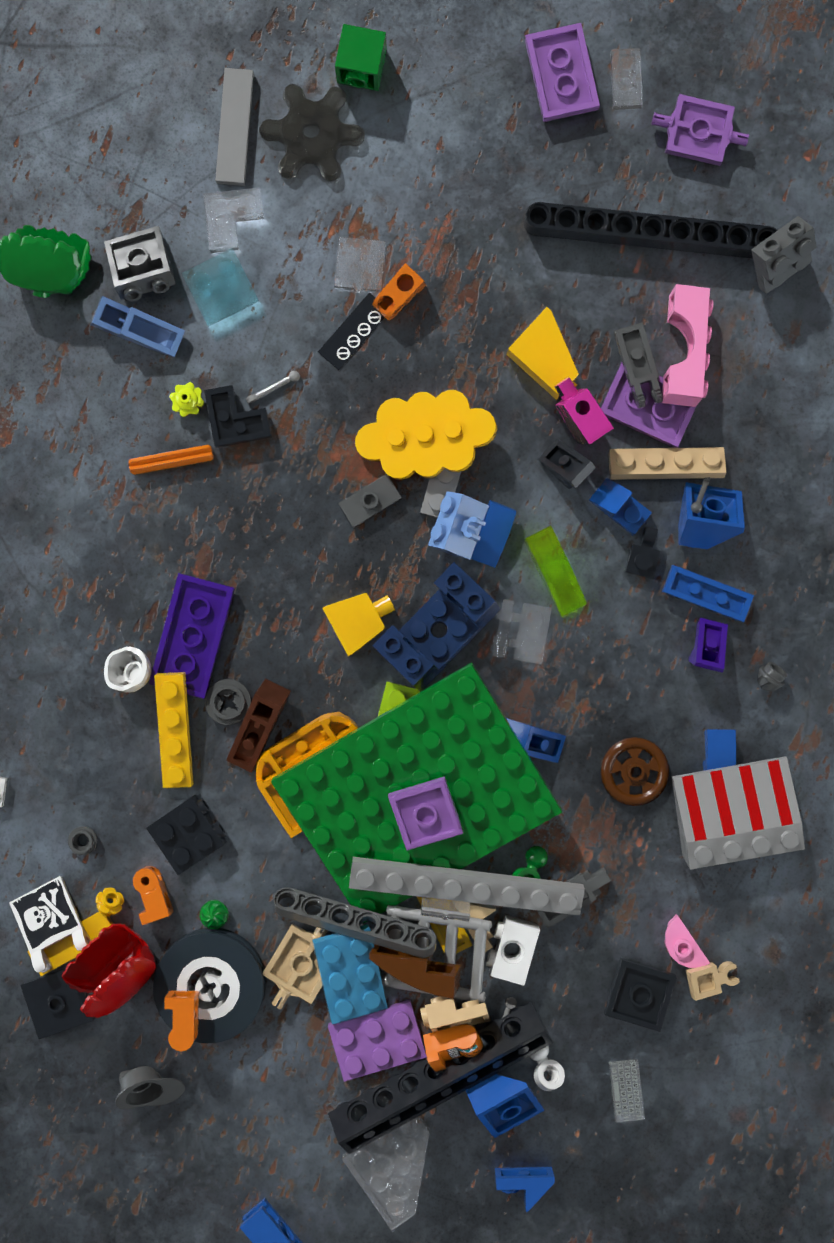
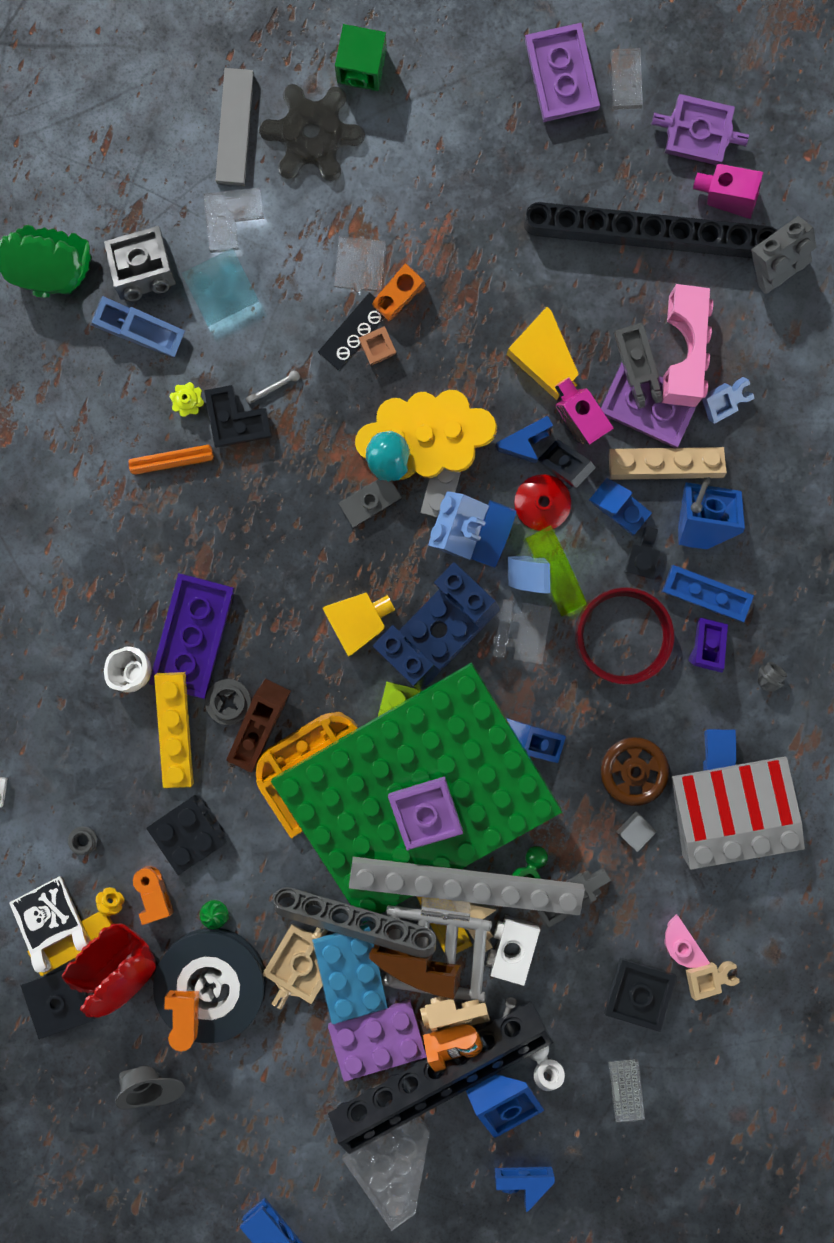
(377, 346): none -> nougat plate
(388, 455): none -> teal hair
(518, 443): none -> blue slope
(529, 574): none -> medium blue slope
(533, 514): none -> red dish
(636, 831): none -> slope
(667, 633): none -> dark red piece
(724, 399): none -> medium blue plate
(731, 189): none -> dark pink torso

